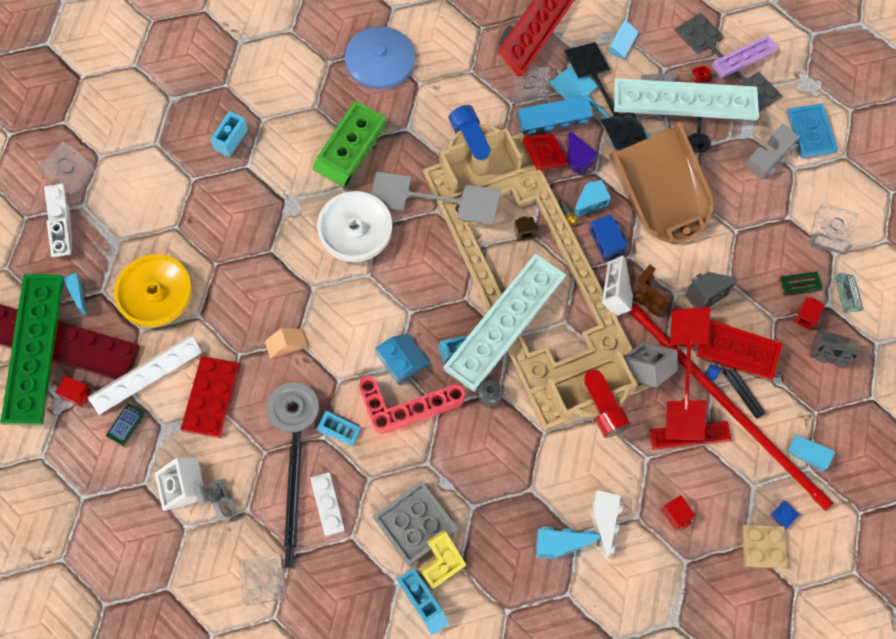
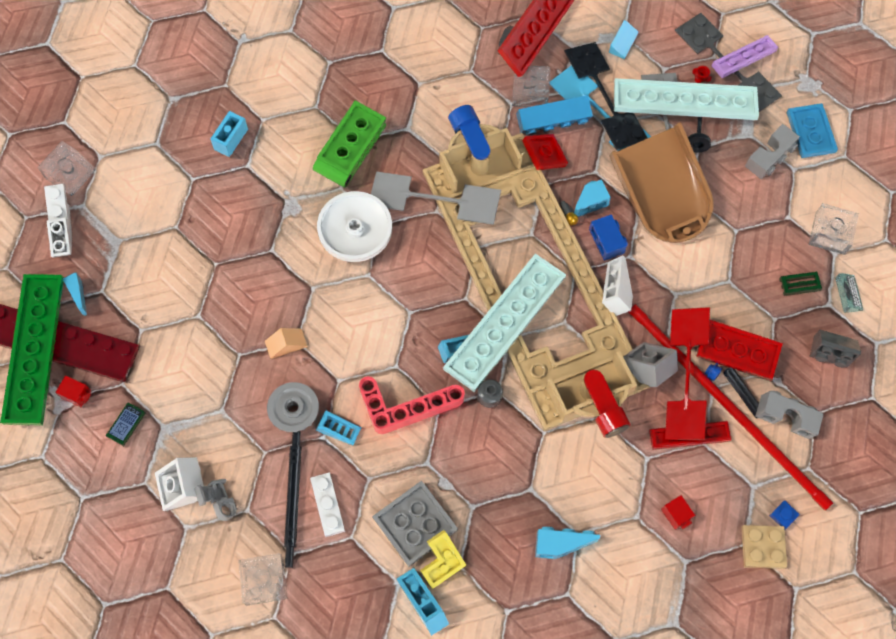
(144, 374): white plate -> none
(153, 290): yellow dish -> none
(210, 397): red plate -> none
(379, 57): medium blue dish -> none
(401, 357): dark azure slope -> none
(525, 228): dark brown plate -> none
(579, 154): dark purple slope -> none
(604, 516): white slope -> none
(646, 295): reddish brown bracket -> none
(709, 289): dark grey slope -> none
(805, 419): none -> light grey arch
(809, 313): red brick -> none
(811, 452): medium azure slope -> none

